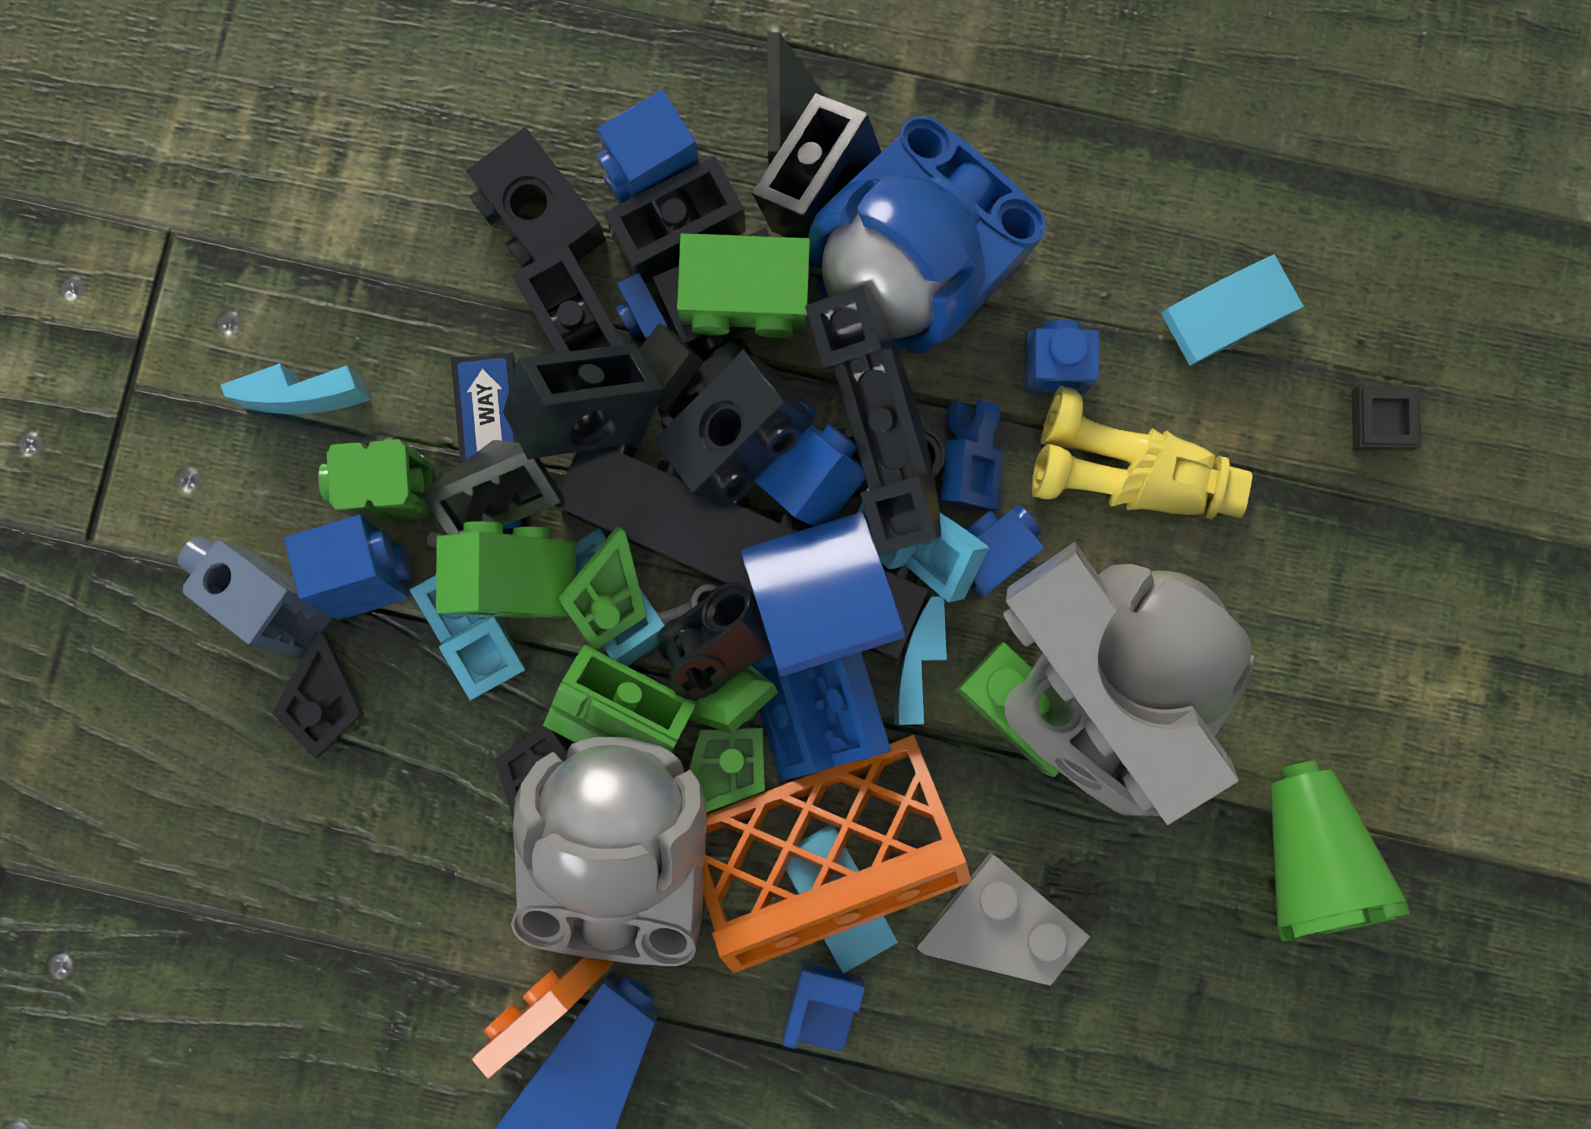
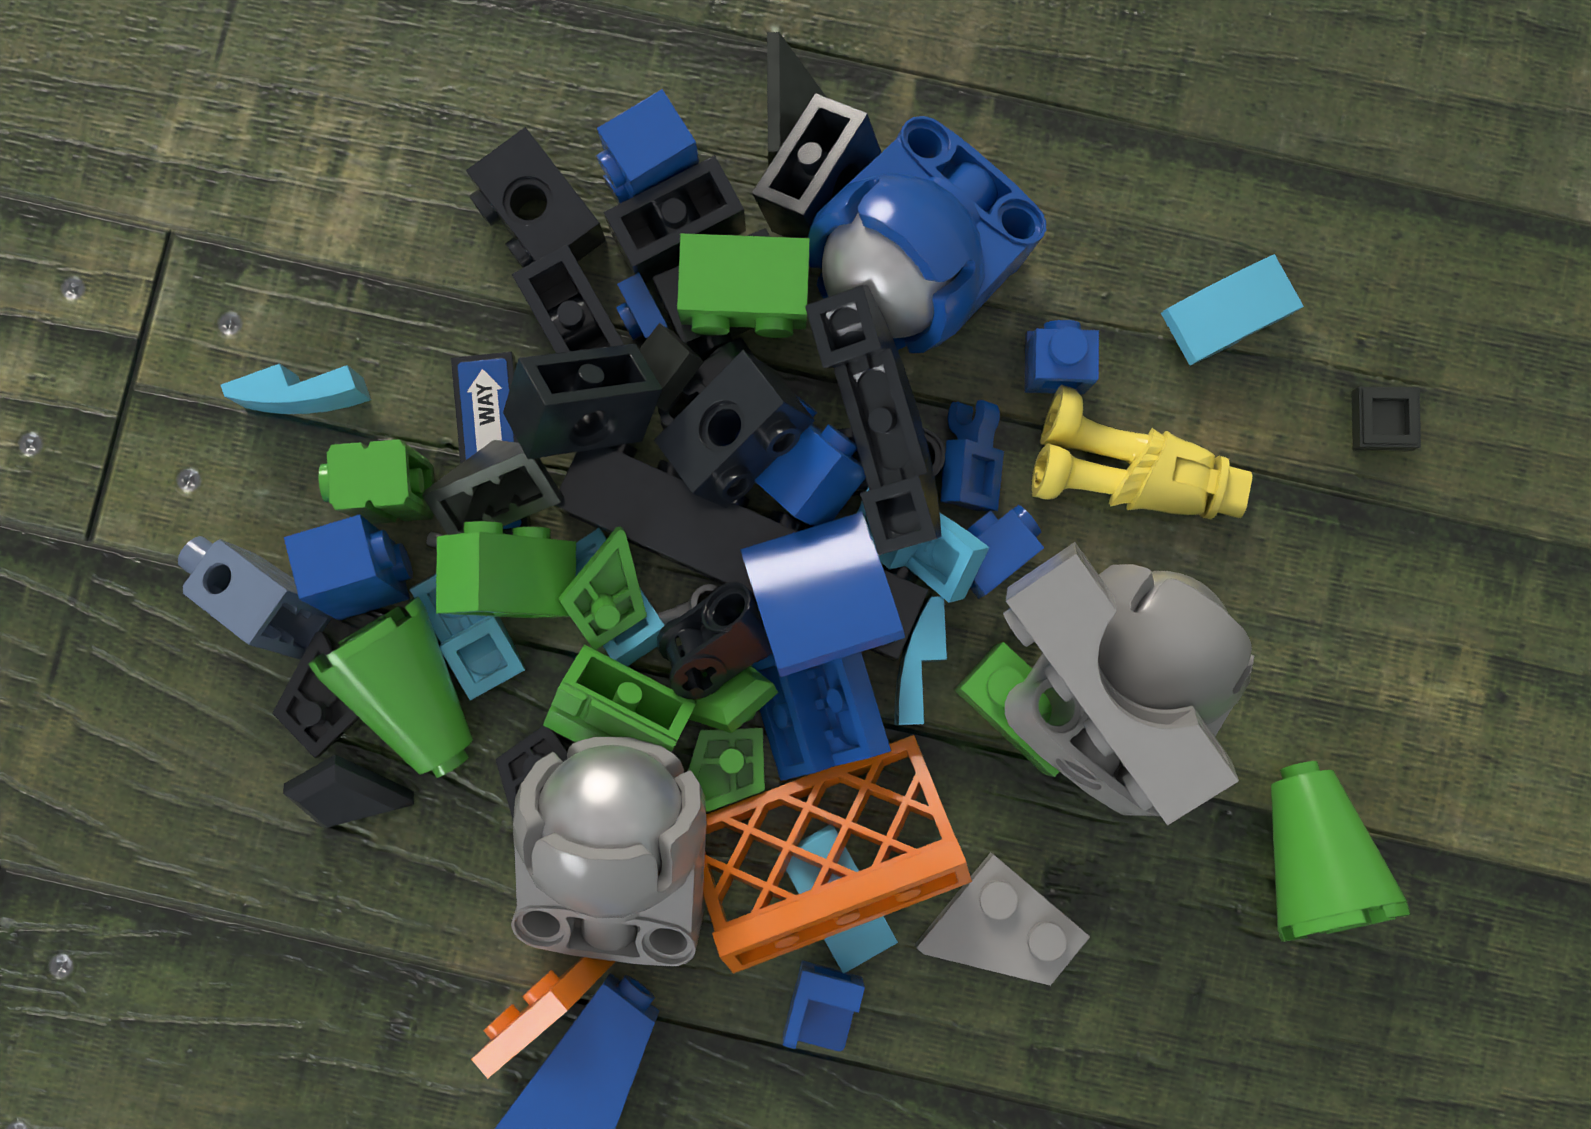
(345, 792): none -> black piece
(401, 688): none -> bright green cone

